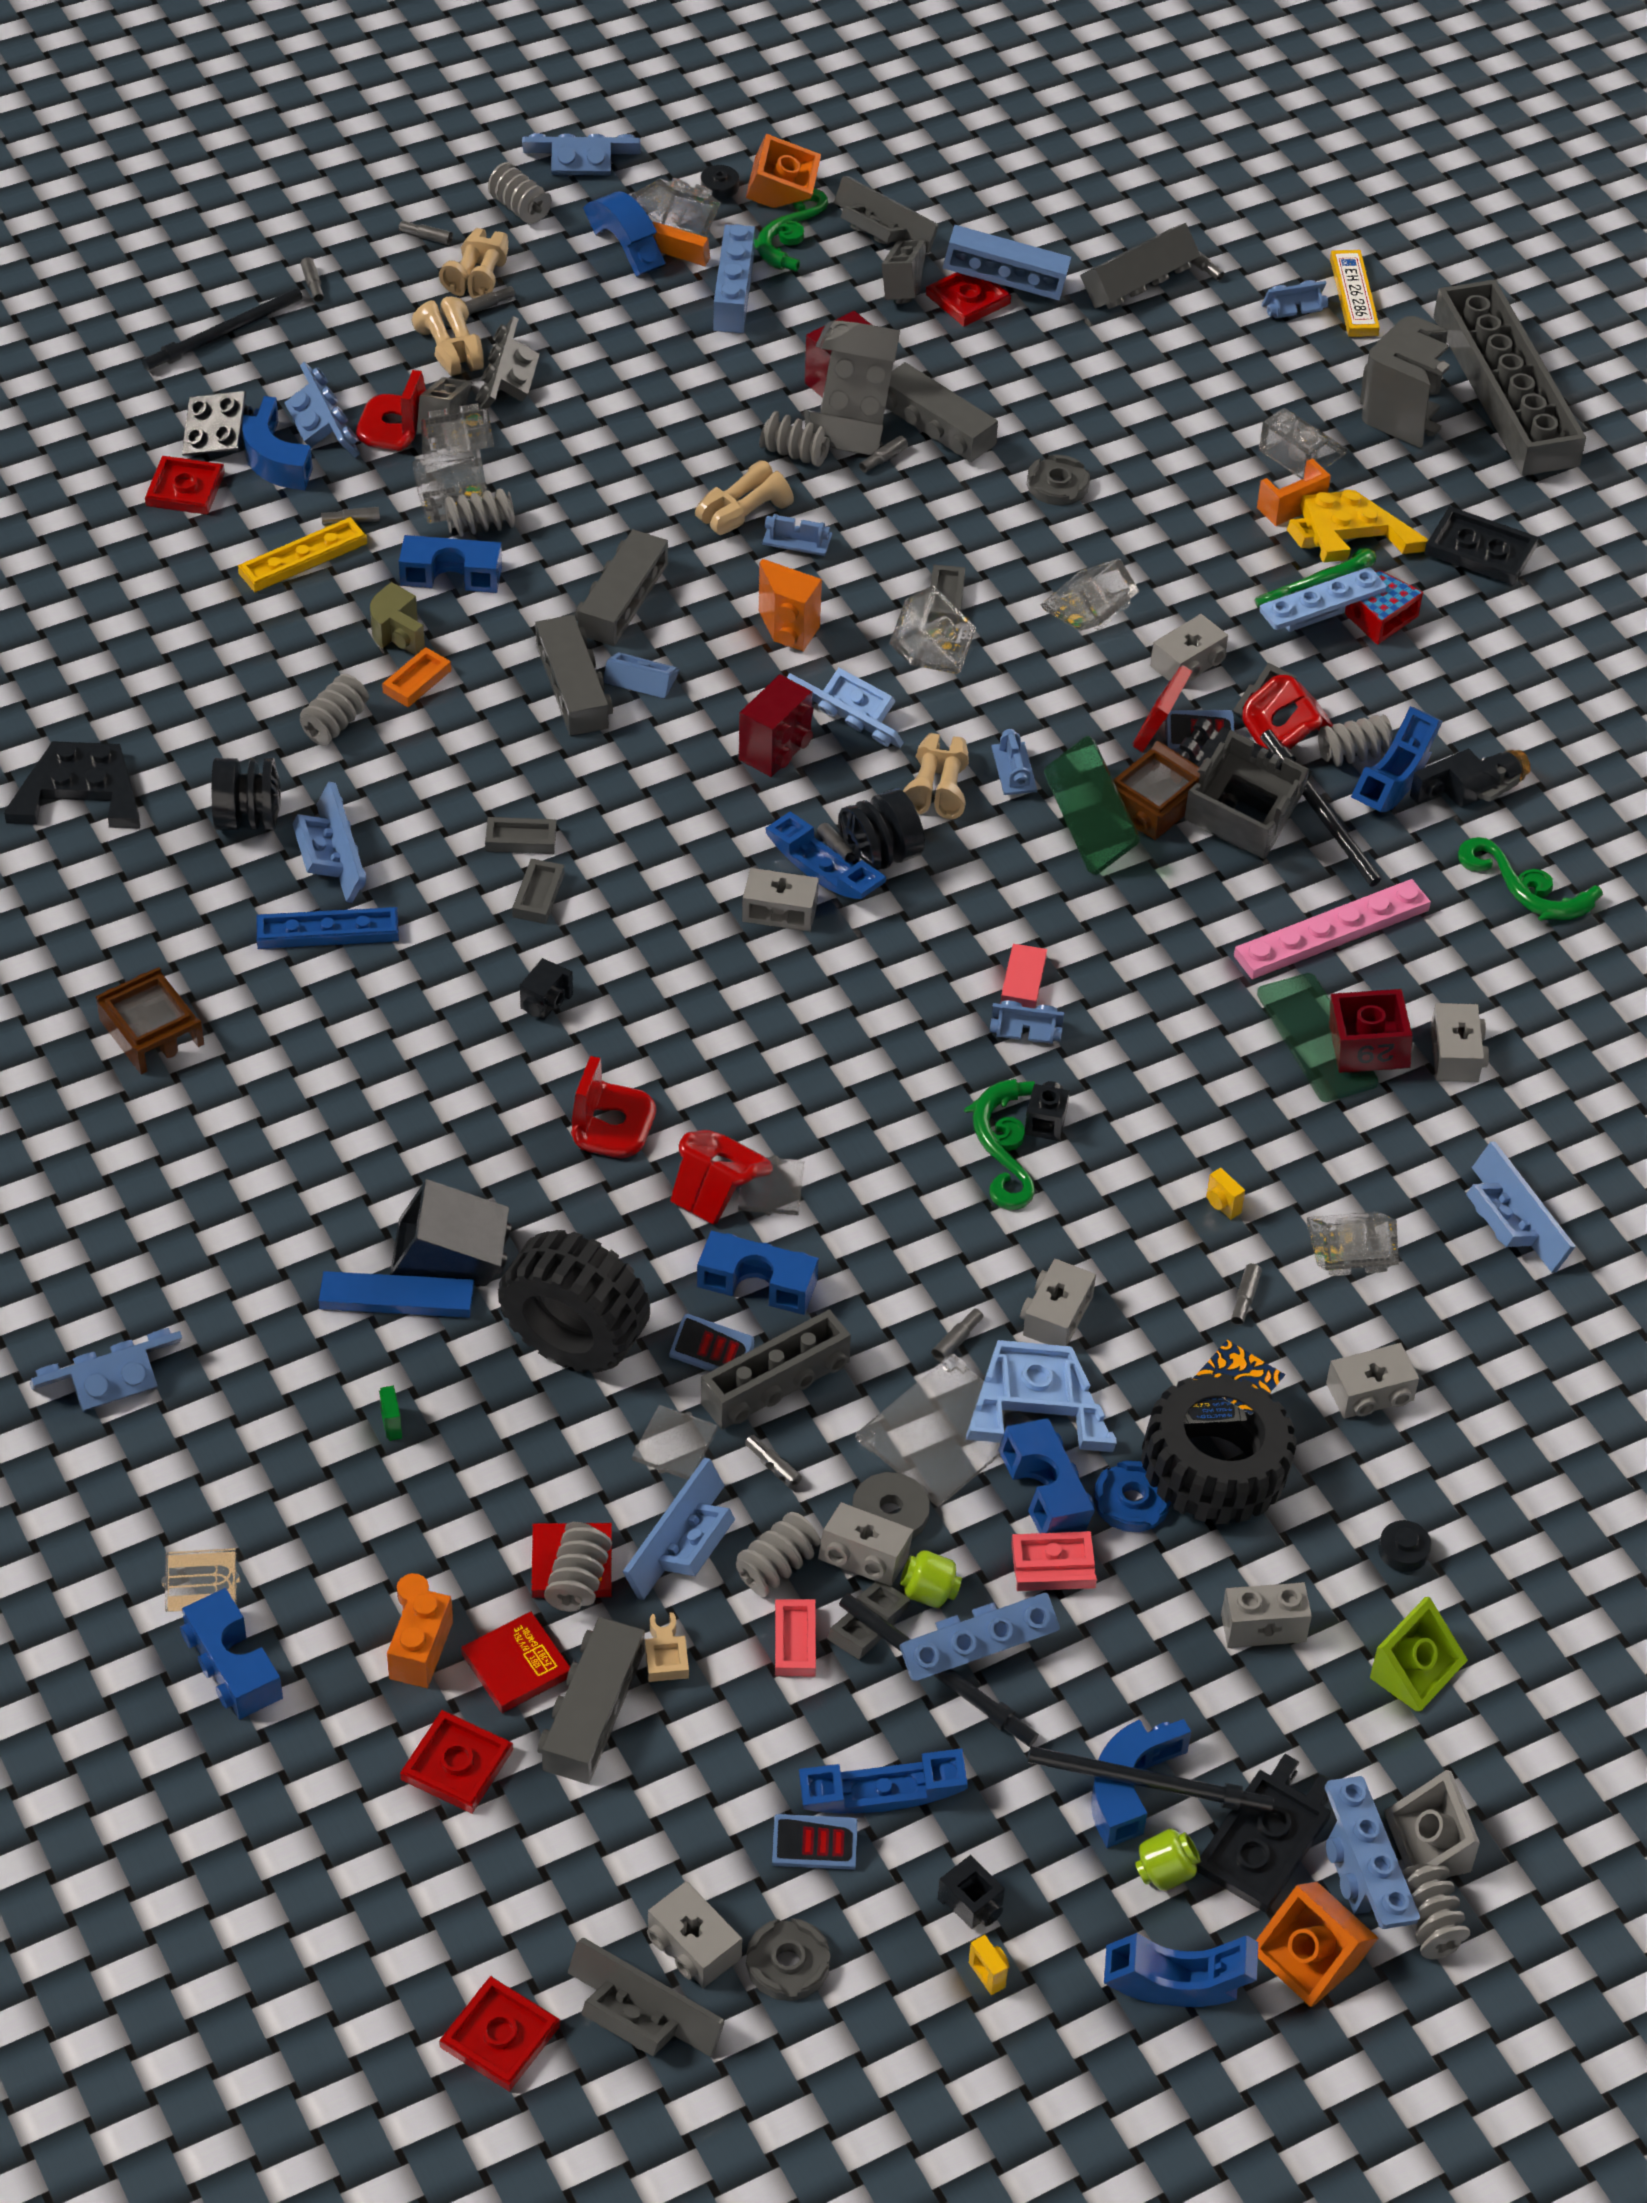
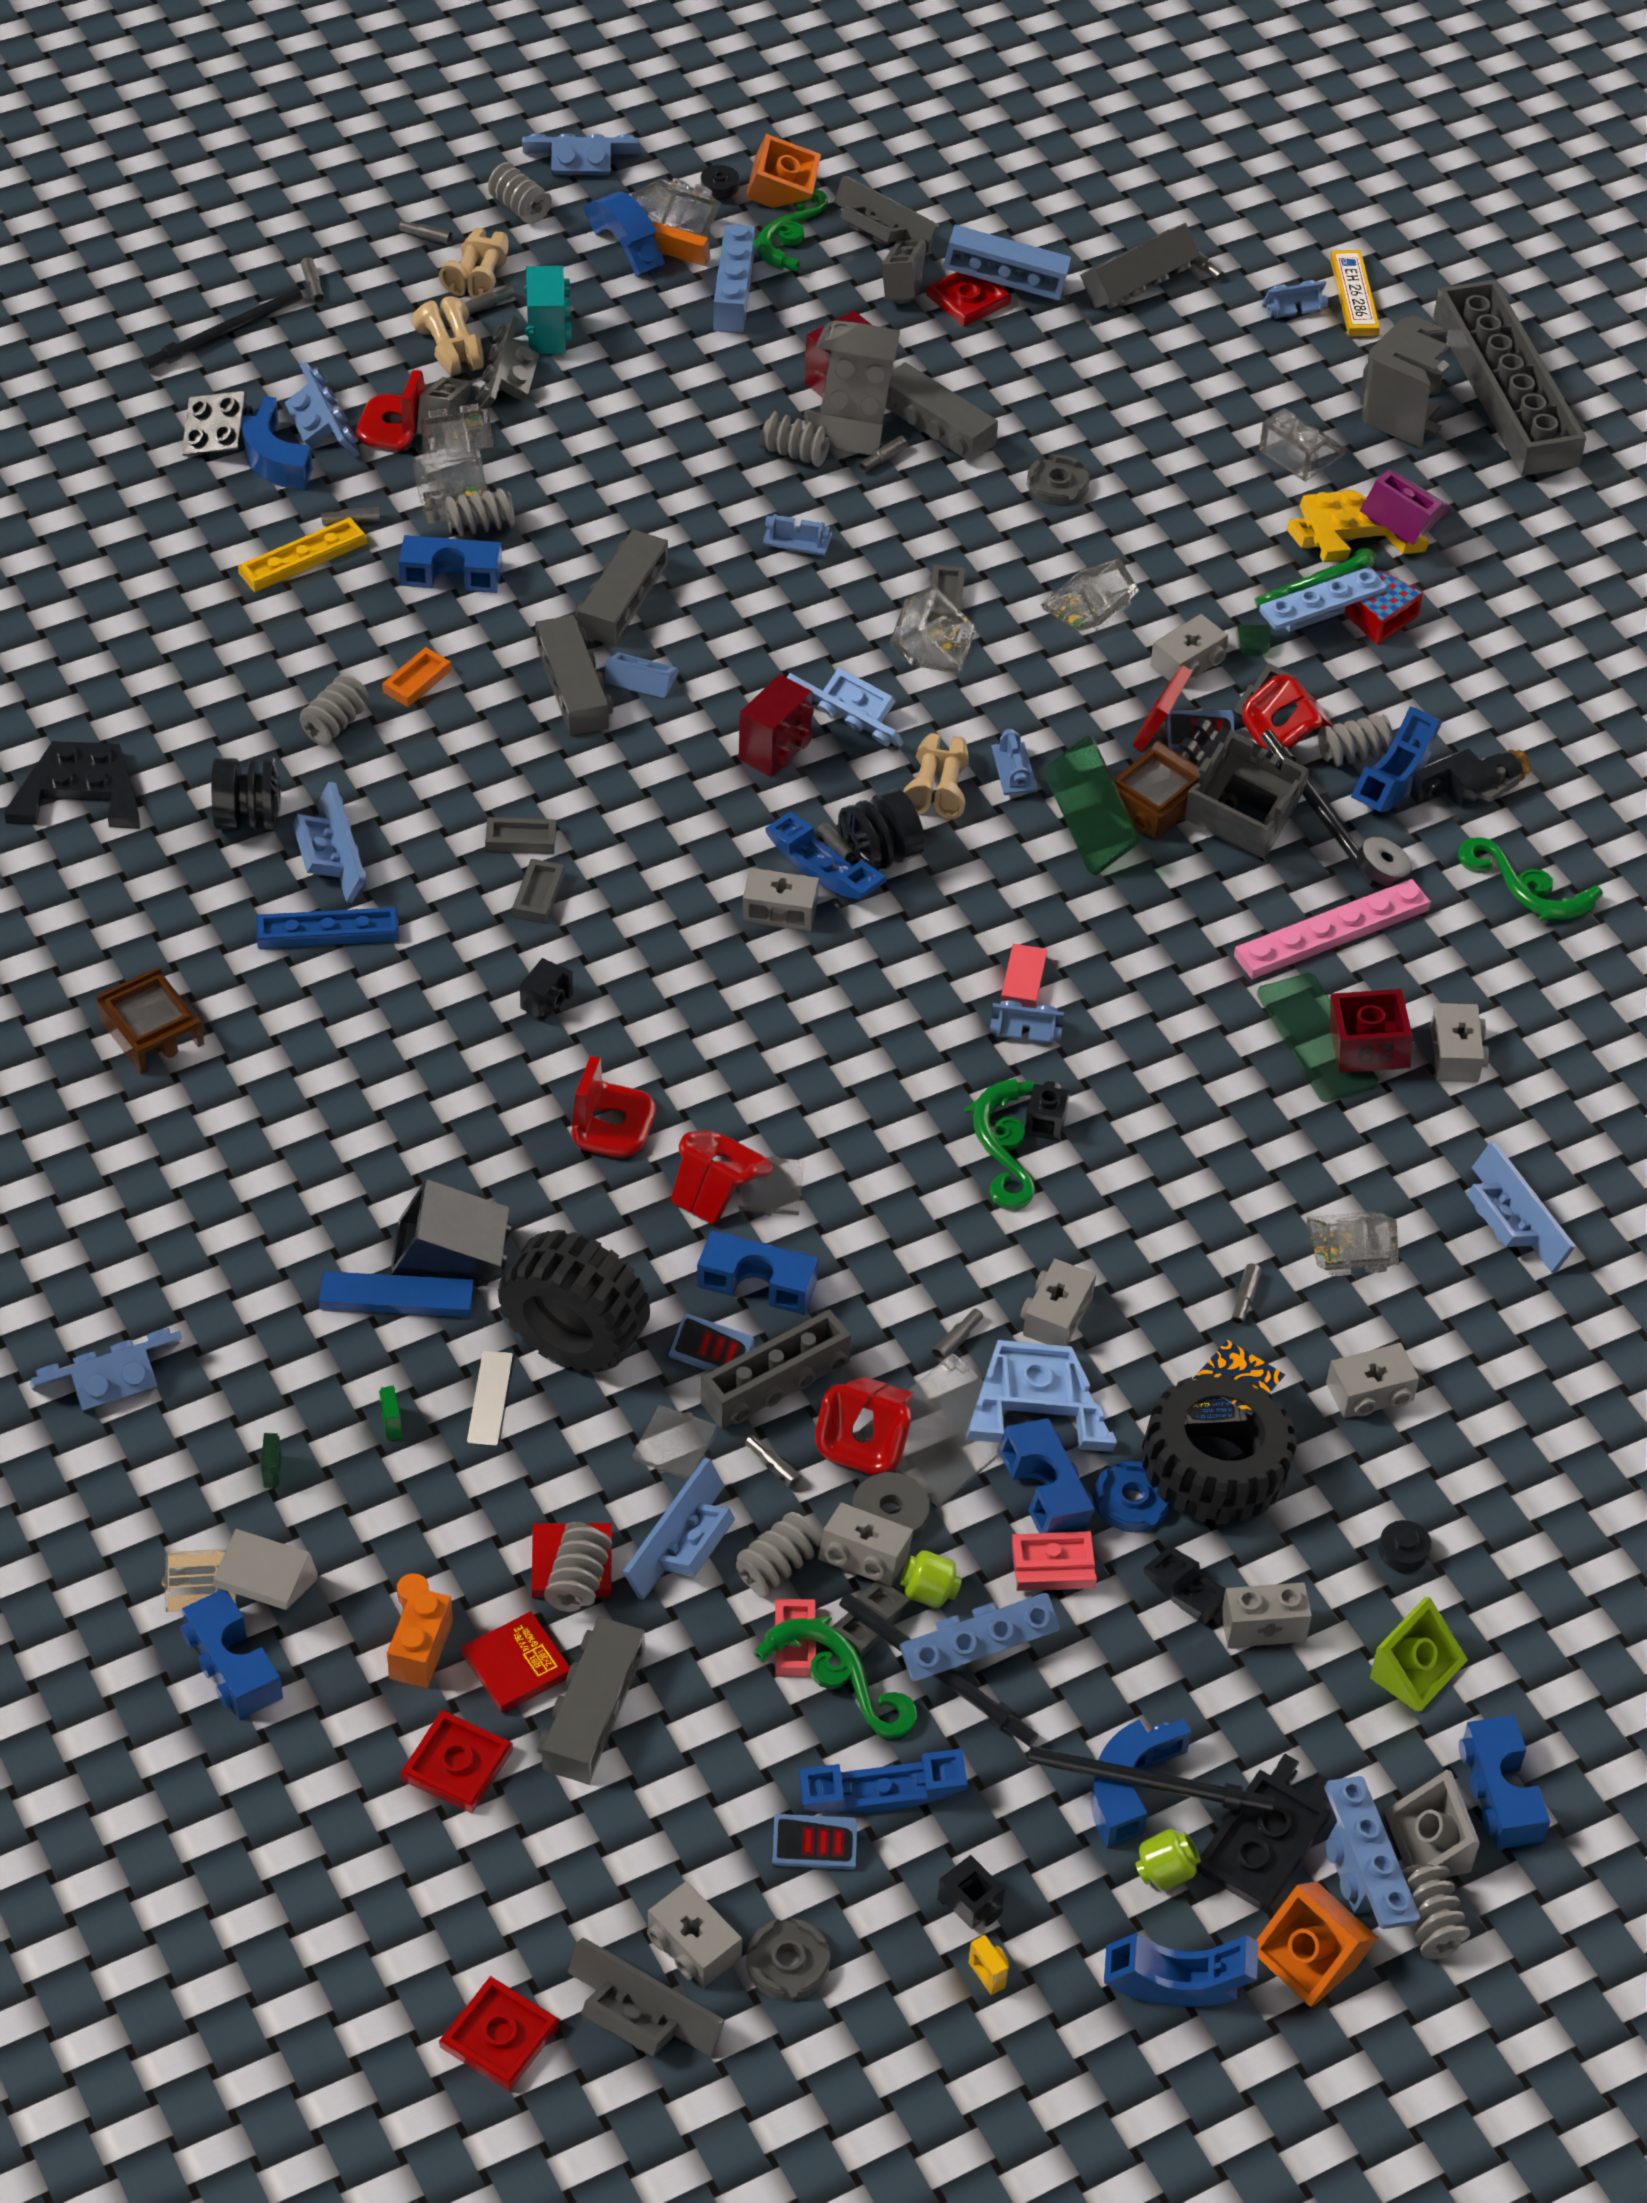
(184, 485): red tile -> none
(265, 1570): none -> light grey slope
(271, 1460): none -> clear green tile
(395, 619): olive brick -> none
(489, 1398): none -> white sticker
(548, 309): none -> teal brick
(666, 1653): tan plate -> none
(726, 514): tan piece -> none
(789, 604): orange slope -> none
(826, 1676): none -> green plant
(890, 1425): none -> red piece
(1183, 1584): none -> black slope
(1225, 1193): yellow plate -> none
(1254, 639): none -> clear green tile
(1284, 503): orange panel -> none
(1383, 861): none -> piece
(1403, 507): none -> magenta slope
(1481, 545): black plate -> none
(1509, 1812): none -> blue arch

